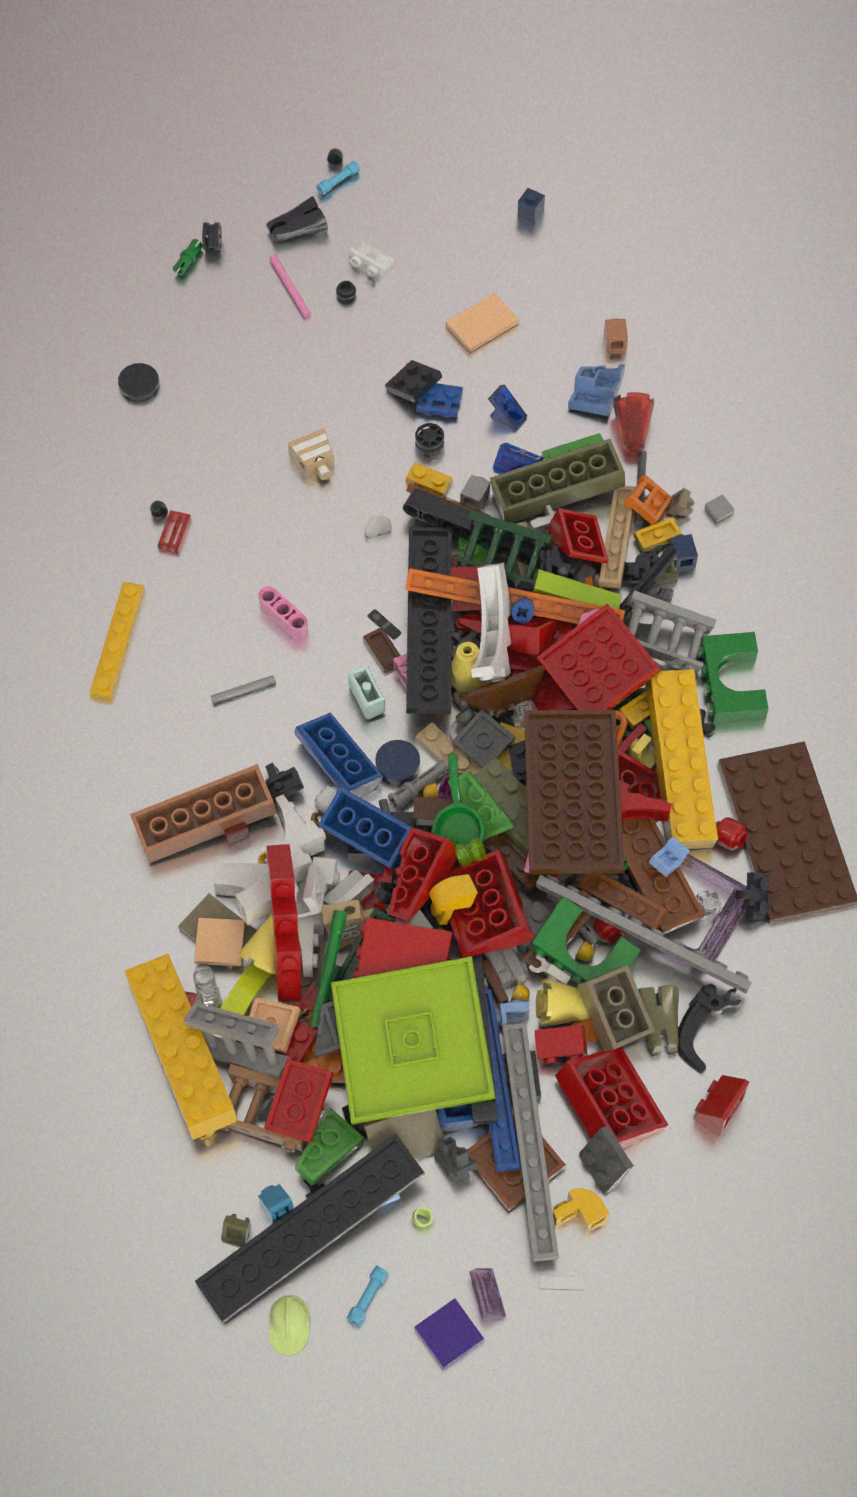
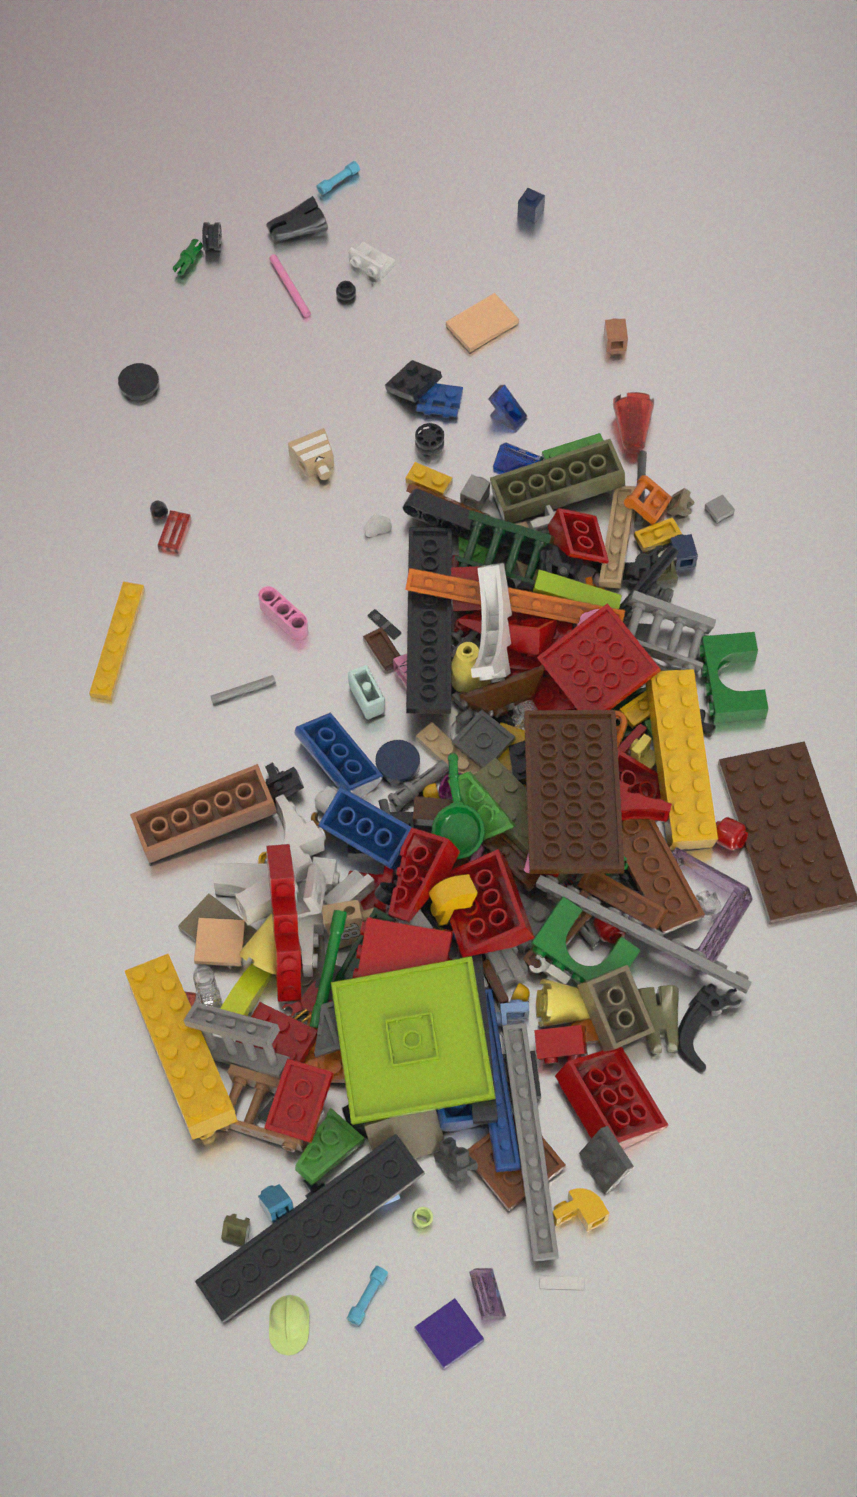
(236, 834): clear red tile -> none
(277, 1013): light nougat tile -> none
(335, 157): black hinge -> none
(470, 852): clear neon green wheel -> none
(524, 606): blue wheel -> none
(585, 952): yellow hinge -> none
(596, 389): medium blue slope -> none
(669, 857): light blue bracket -> none
(721, 1103): red slope -> none
(755, 896): black hinge -> none

